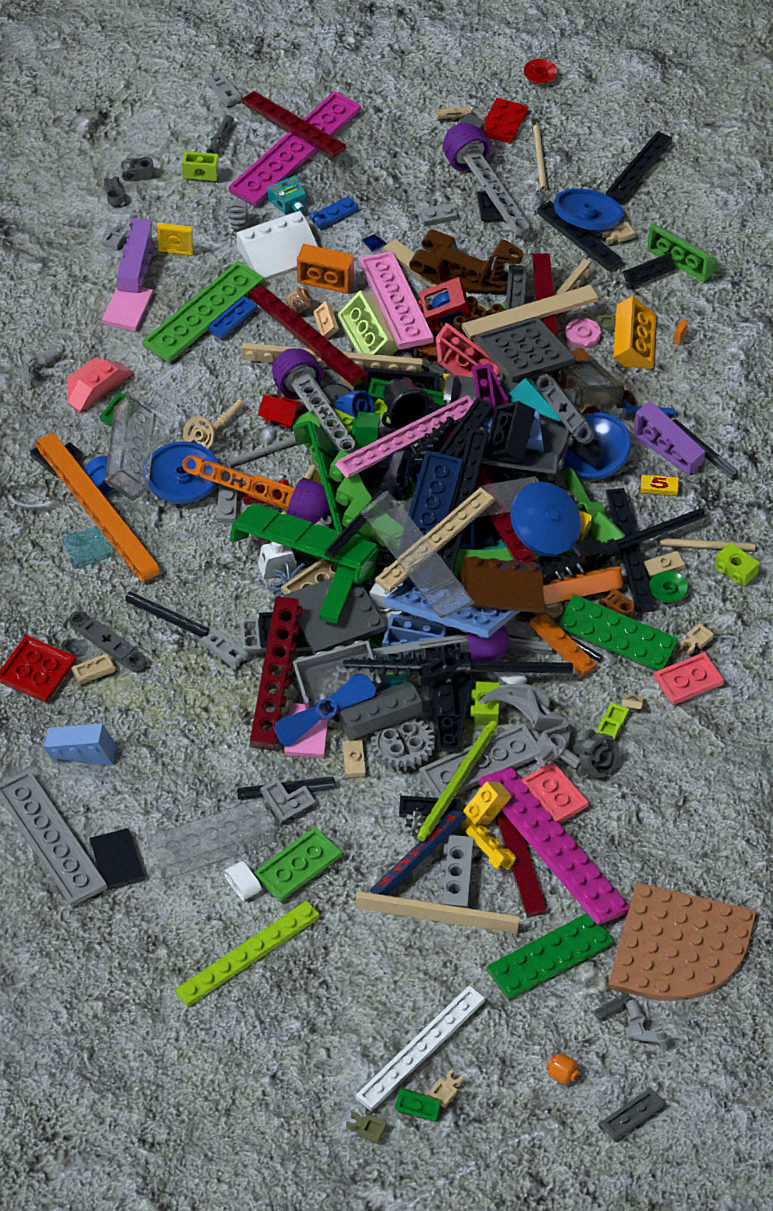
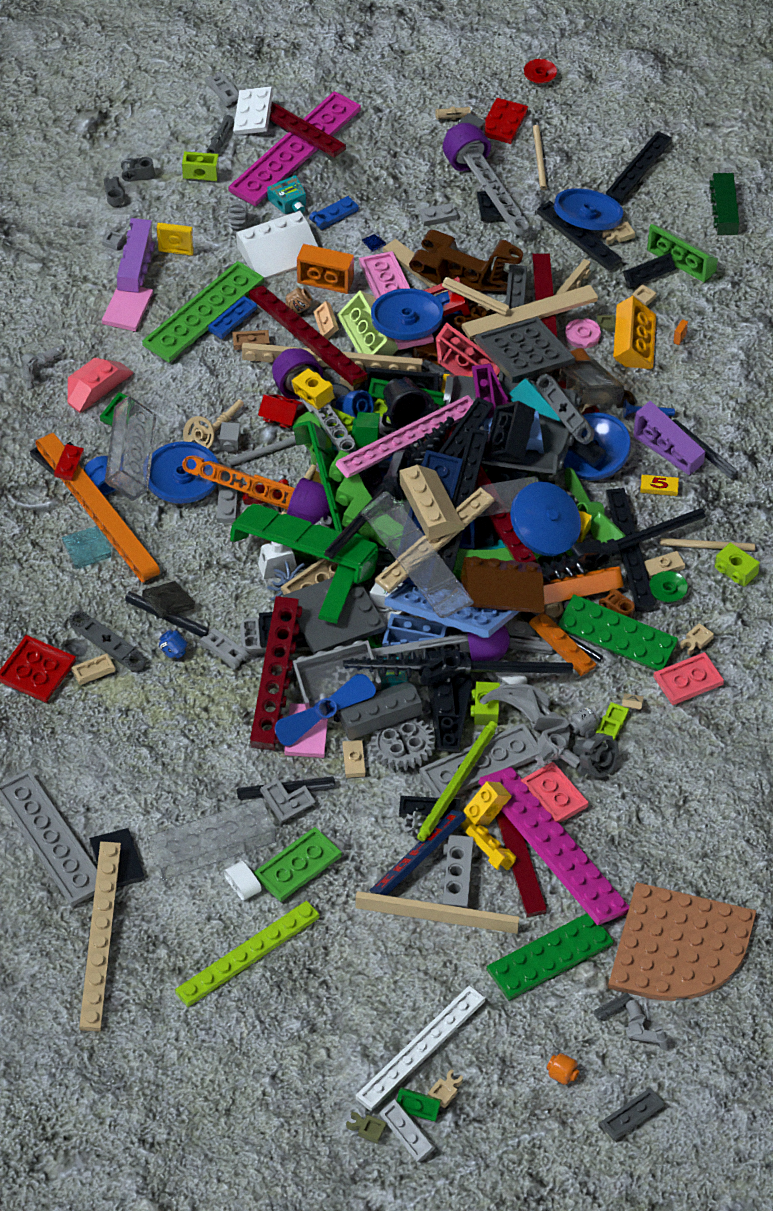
(68, 462): none -> red plate
(81, 743): medium blue wedge -> none
(100, 937): none -> tan plate
(168, 599): none -> clear smoke plate
(172, 644): none -> blue head
(229, 437): none -> light grey brick
(253, 110): none -> white plate
(255, 337): none -> medium nougat plate
(313, 388): none -> yellow brick
(407, 314): none -> blue dish
(407, 1130): none -> light grey plate
(430, 502): none -> tan slope
(475, 296): none -> tan axle
(584, 720): none -> light grey head
(644, 295): none -> tan plate
(725, 204): none -> dark green brick

